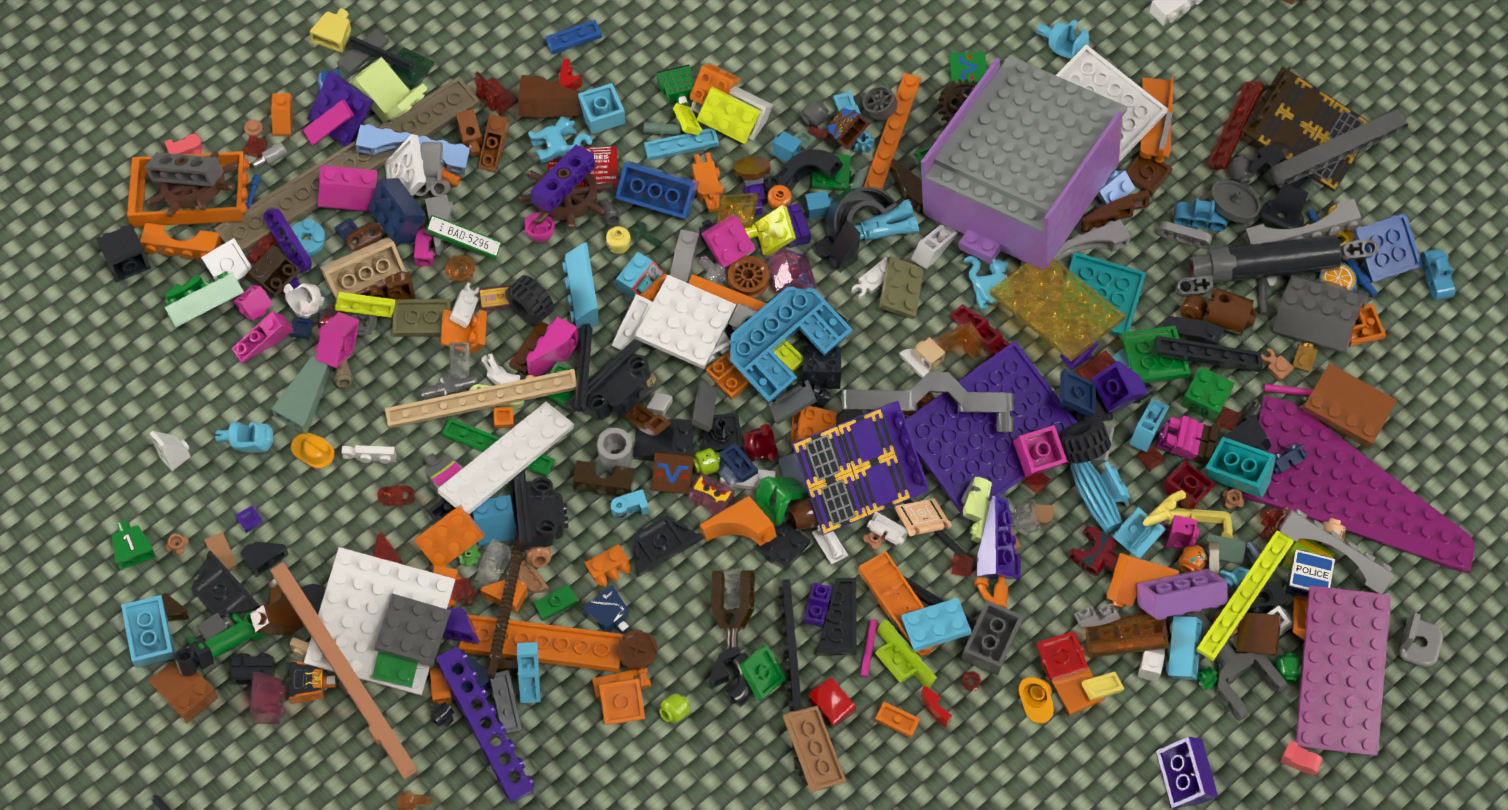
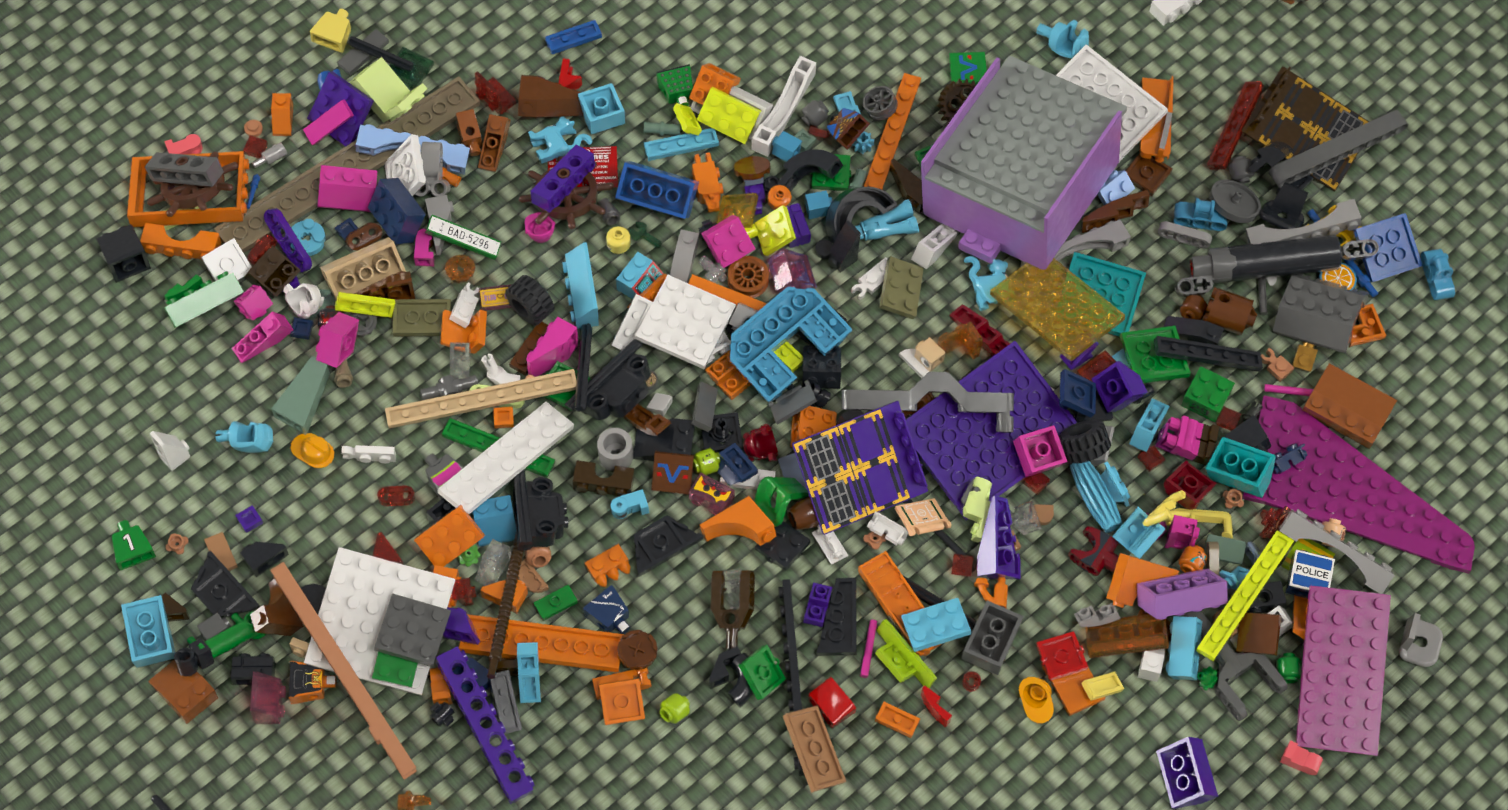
(774, 124): none -> white arch

